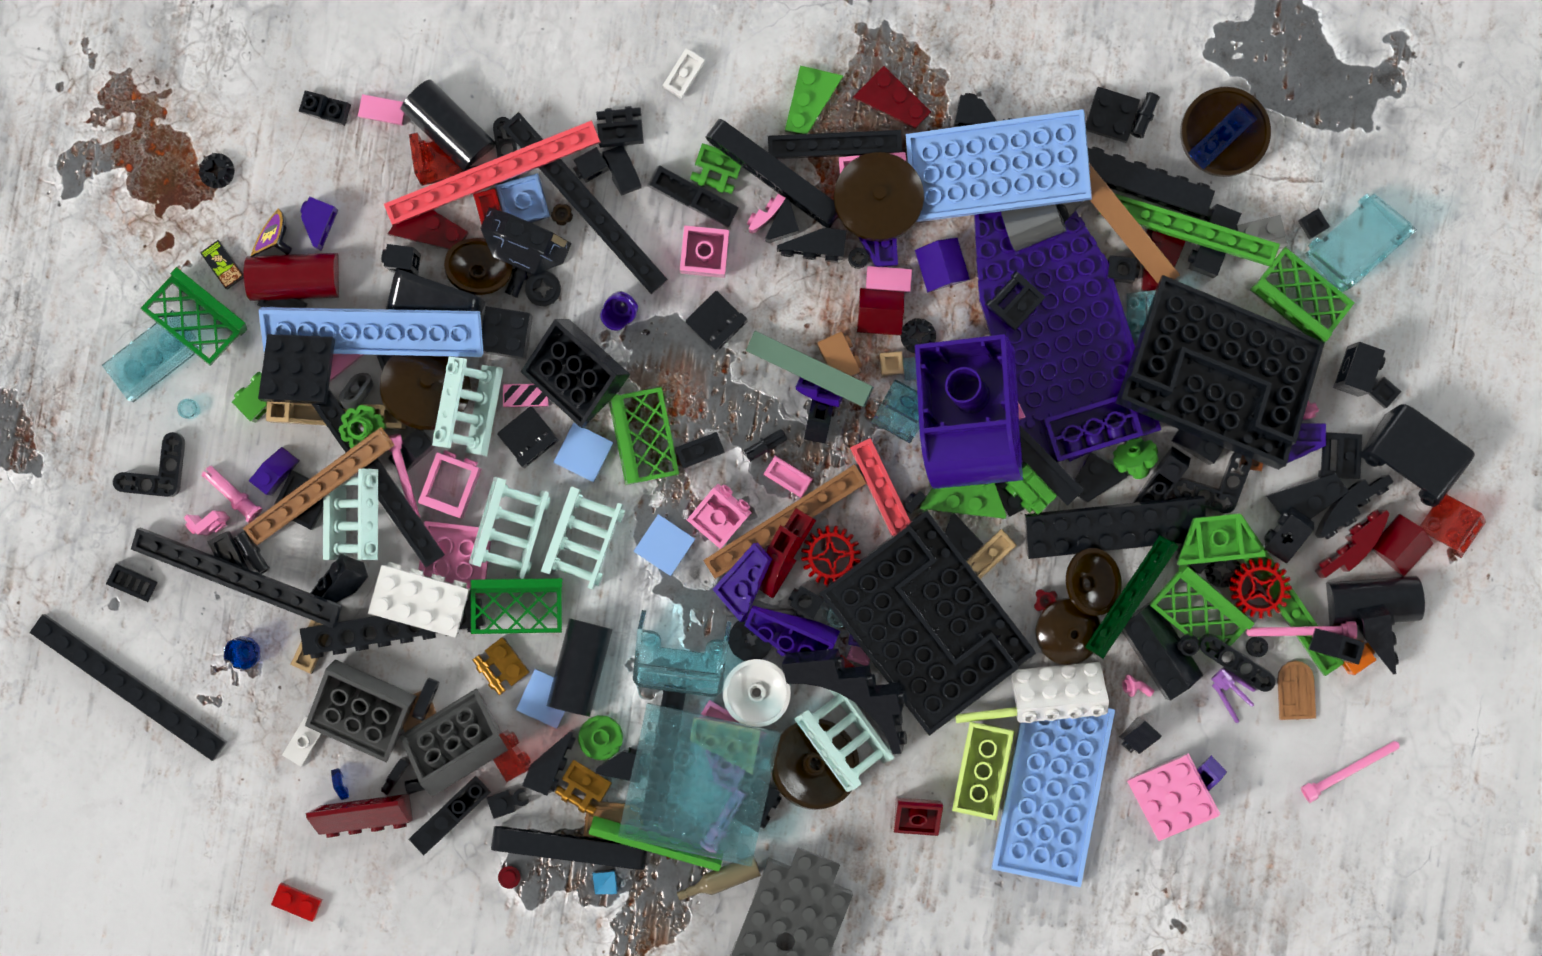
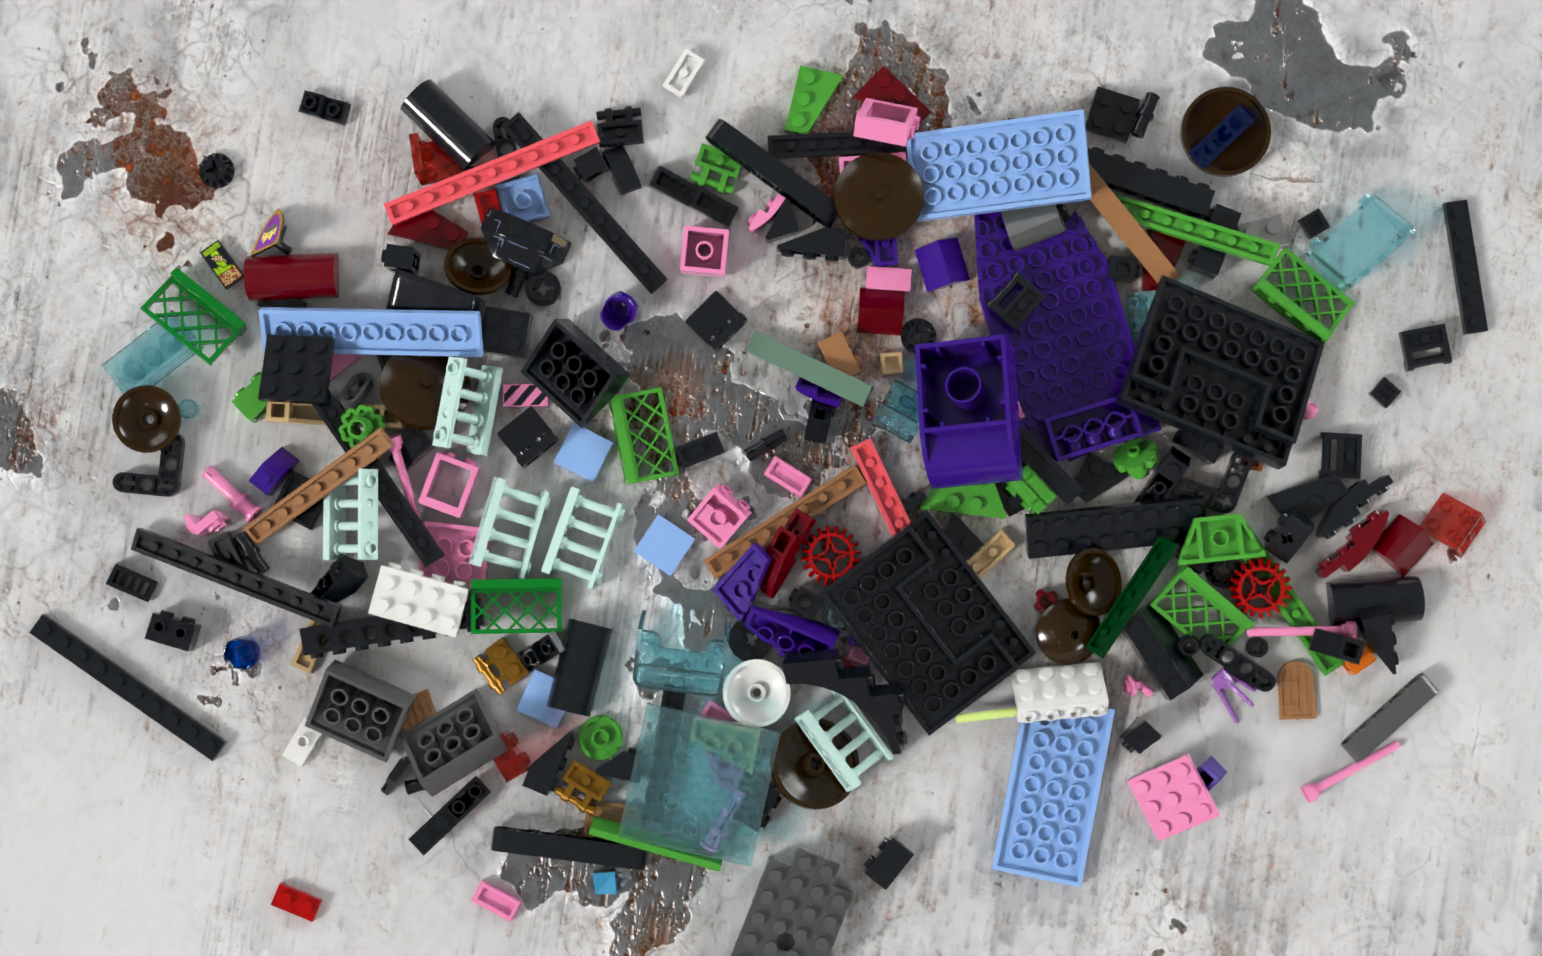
(132, 415): none -> dark brown dish
(173, 631): none -> black brick
(318, 220): dark purple slope -> none
(338, 786): clear blue tile -> none
(360, 815): dark red slope -> none
(381, 110): bright pink tile -> none
(425, 699): black beam -> none
(496, 900): none -> bright pink tile
(503, 802): black plate -> none
(509, 877): dark red plate -> none
(542, 651): none -> black slope
(560, 208): dark brown plate -> none
(718, 881): dark tan piece -> none
(886, 122): none -> bright pink window
(888, 861): none -> black brick
(917, 816): dark red slope -> none
(972, 111): black slope -> none
(983, 770): yellowish green brick -> none
(1310, 438): dark purple wing -> none
(1359, 369): black brick -> none
(1389, 717): none -> dark grey beam
(1418, 452): black windscreen -> none
(1421, 340): none -> black plate
(1465, 267): none -> black plate

